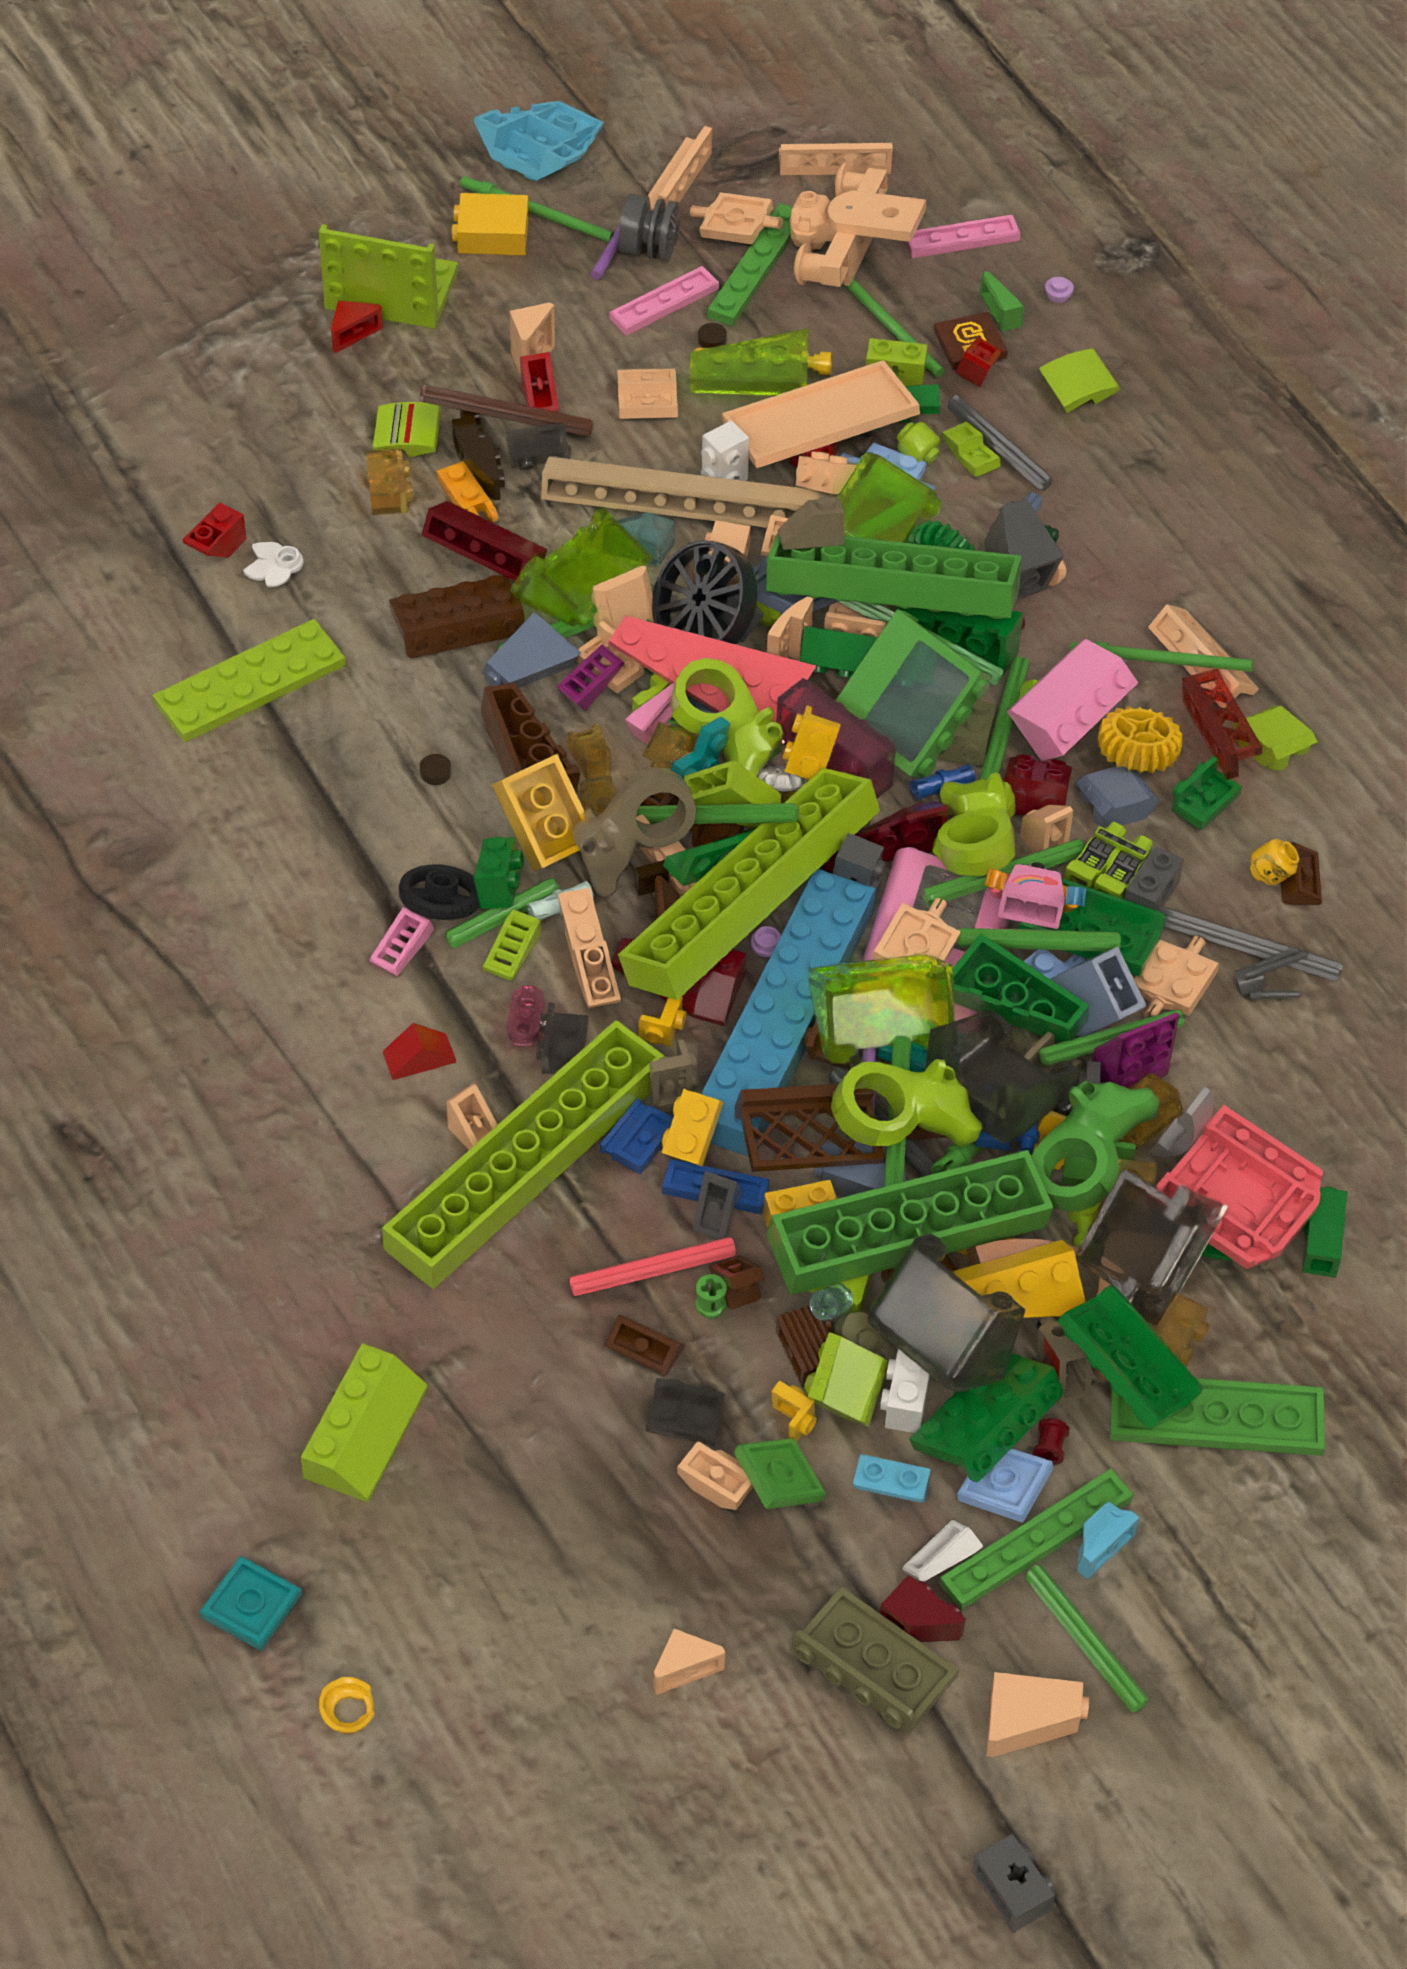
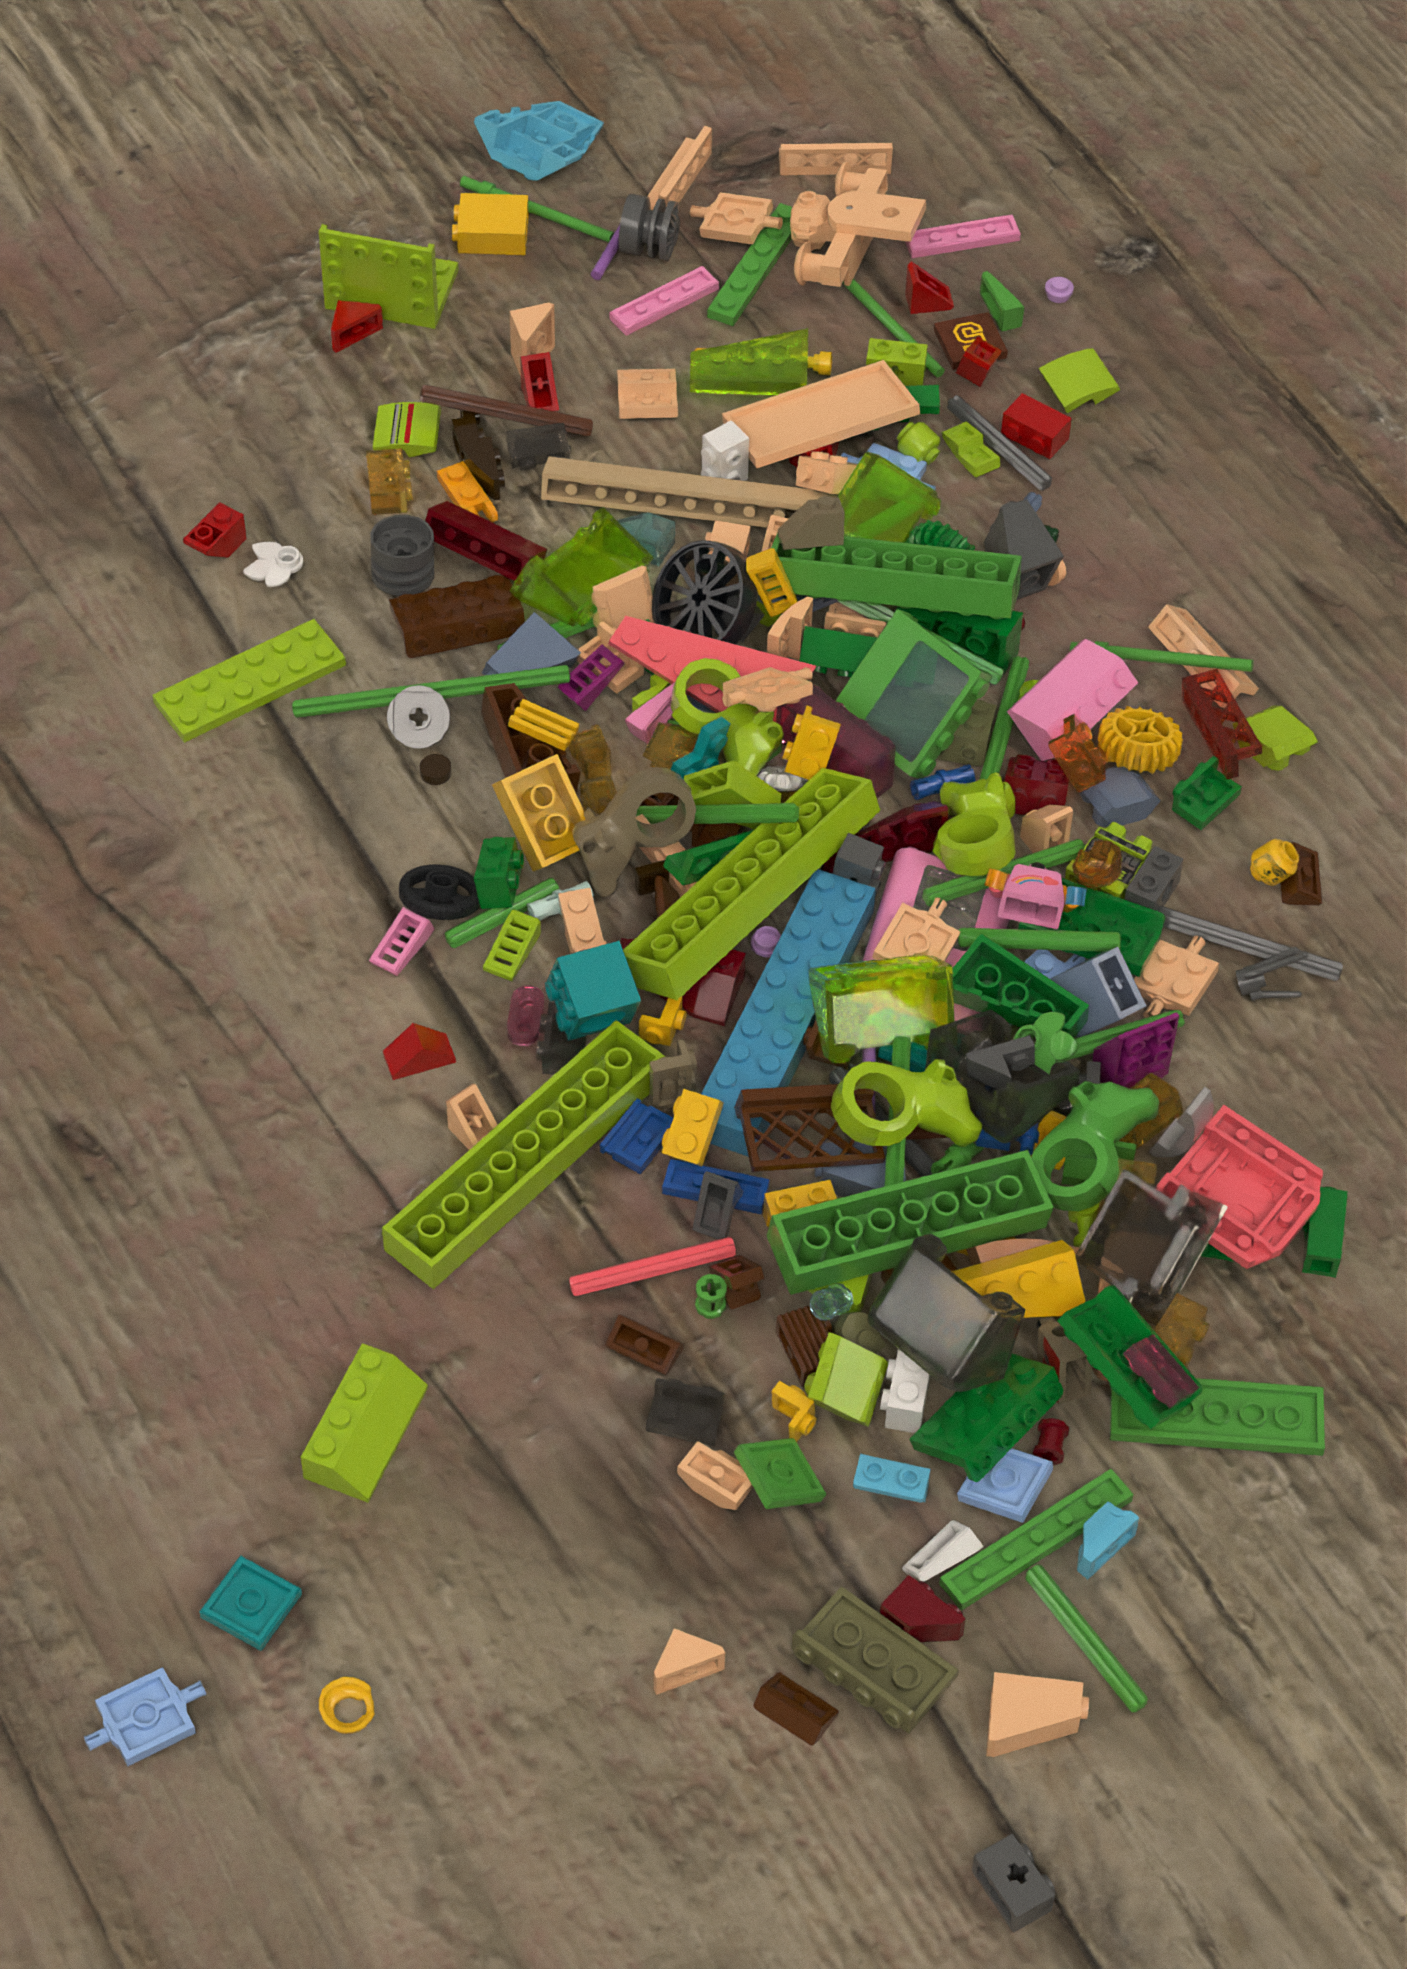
(145, 1716): none -> light blue plate
(402, 555): none -> dark grey wheel
(405, 729): none -> light grey plate
(447, 689): none -> bright green axle
(546, 722): none -> yellow tile
(592, 990): none -> teal brick
(712, 335): dark brown tile -> none
(762, 566): none -> yellow slope
(768, 688): none -> light nougat plate
(795, 1708): none -> reddish brown slope
(925, 292): none -> red slope
(994, 1062): none -> dark grey slope
(1036, 426): none -> red brick
(1051, 1042): none -> bright green plate
(1078, 755): none -> clear orange bracket
(1099, 865): none -> clear orange hair
(1160, 1371): none -> clear pink plate

